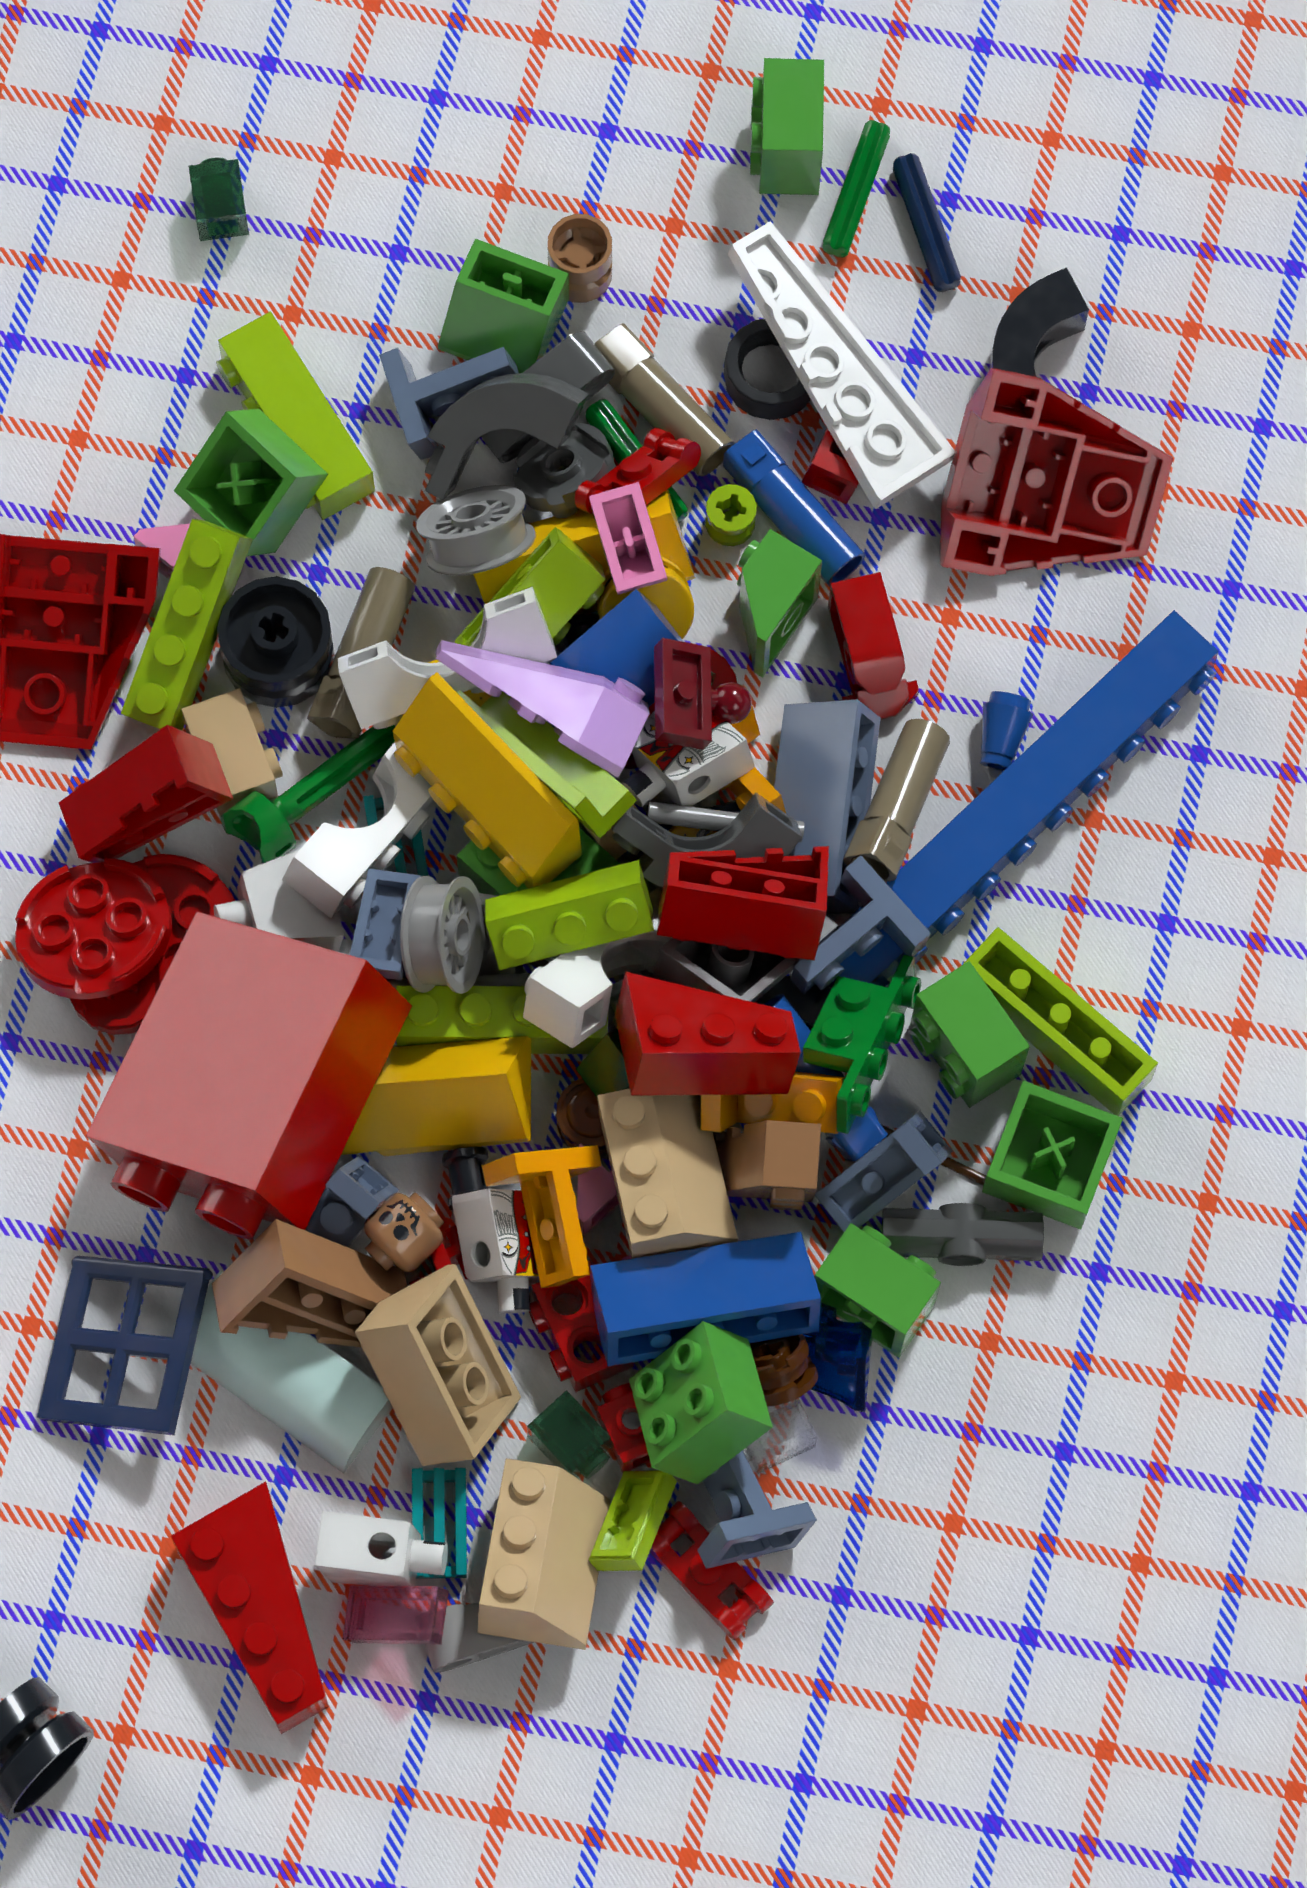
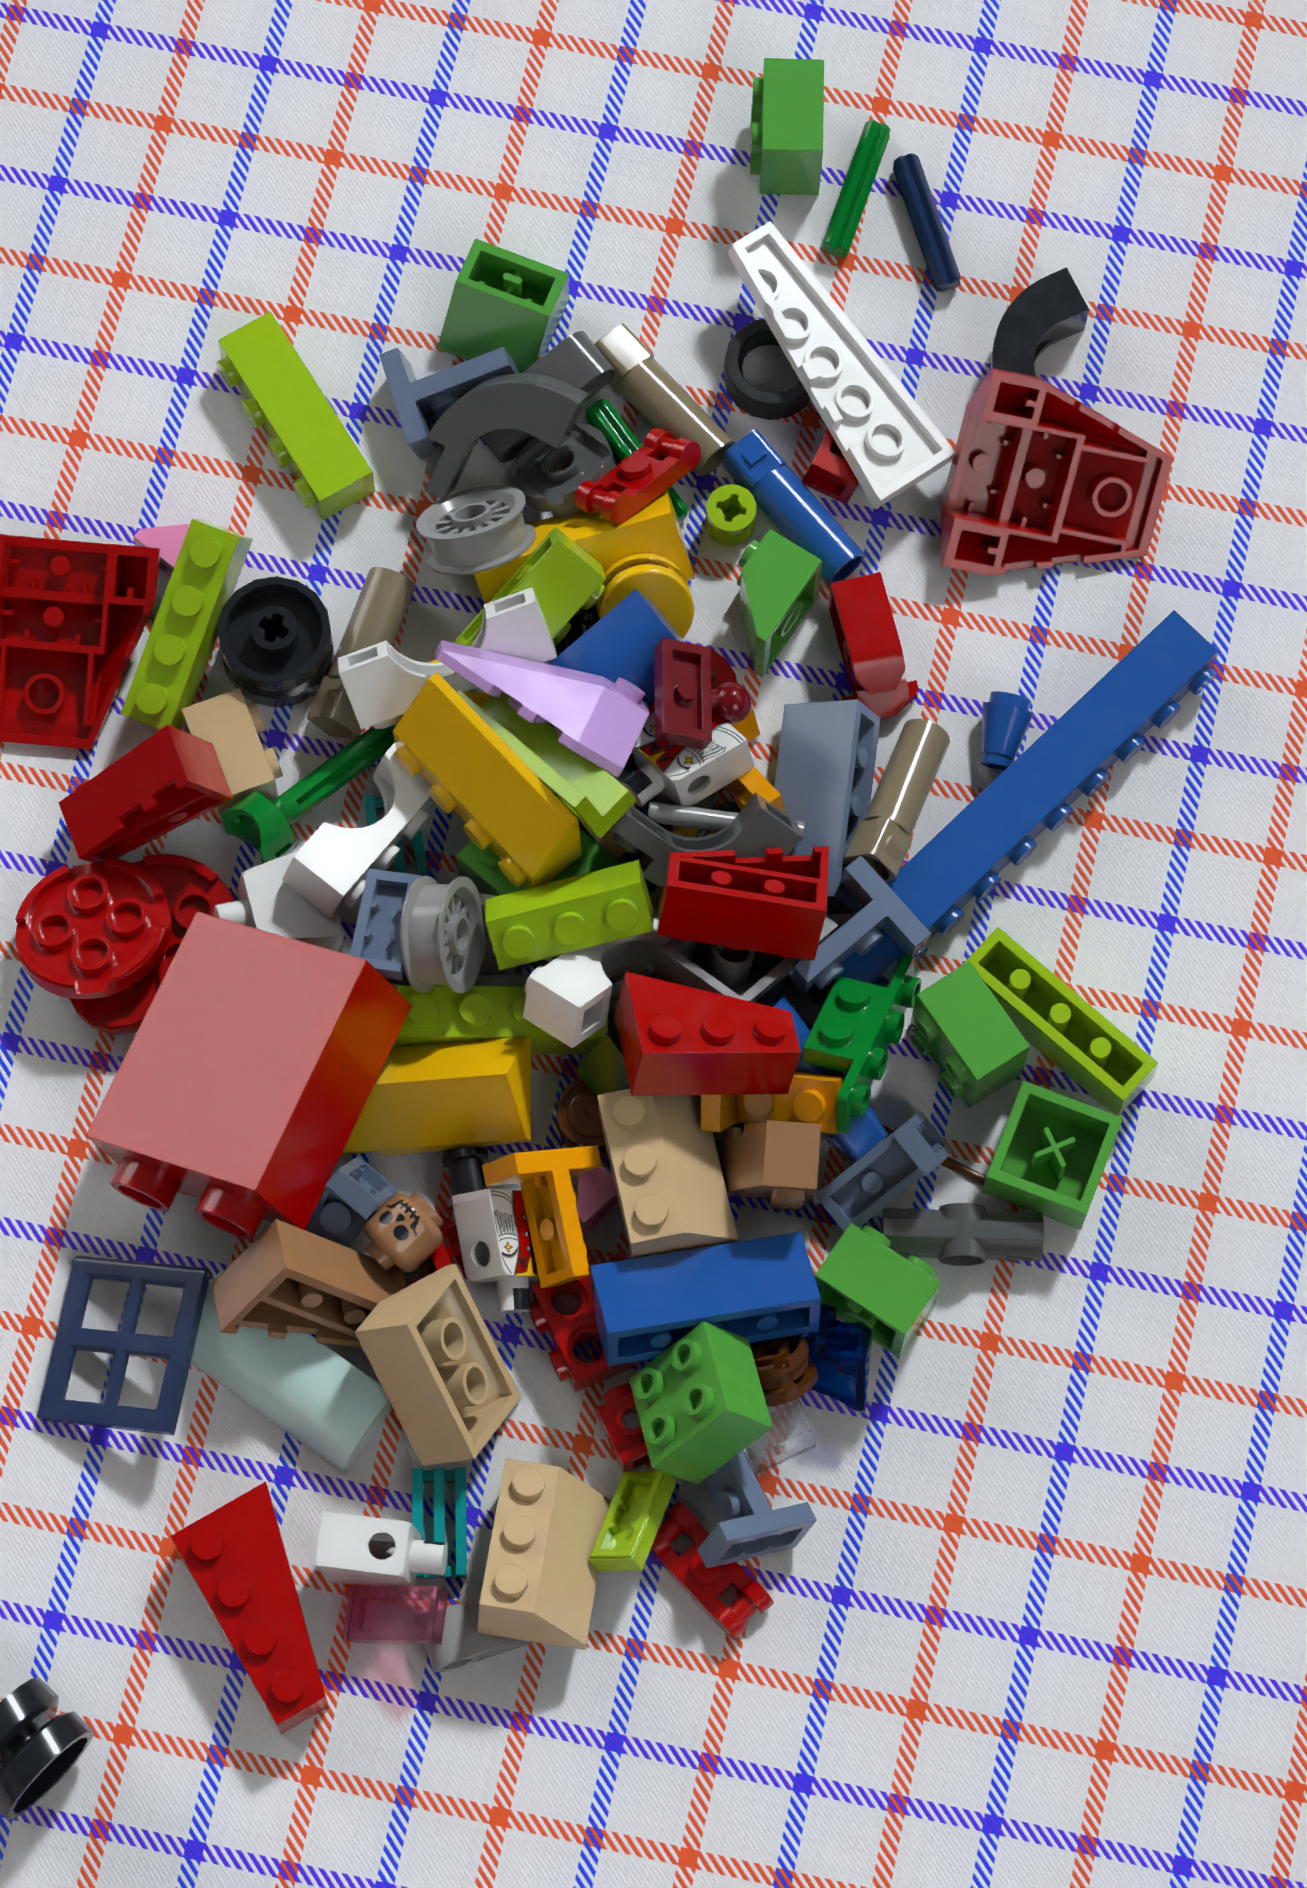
(218, 199): clear green brick -> none
(251, 479): bright green brick -> none
(570, 1437): clear green brick -> none
(584, 250): medium nougat wheel -> none
(628, 538): bright pink slope -> none

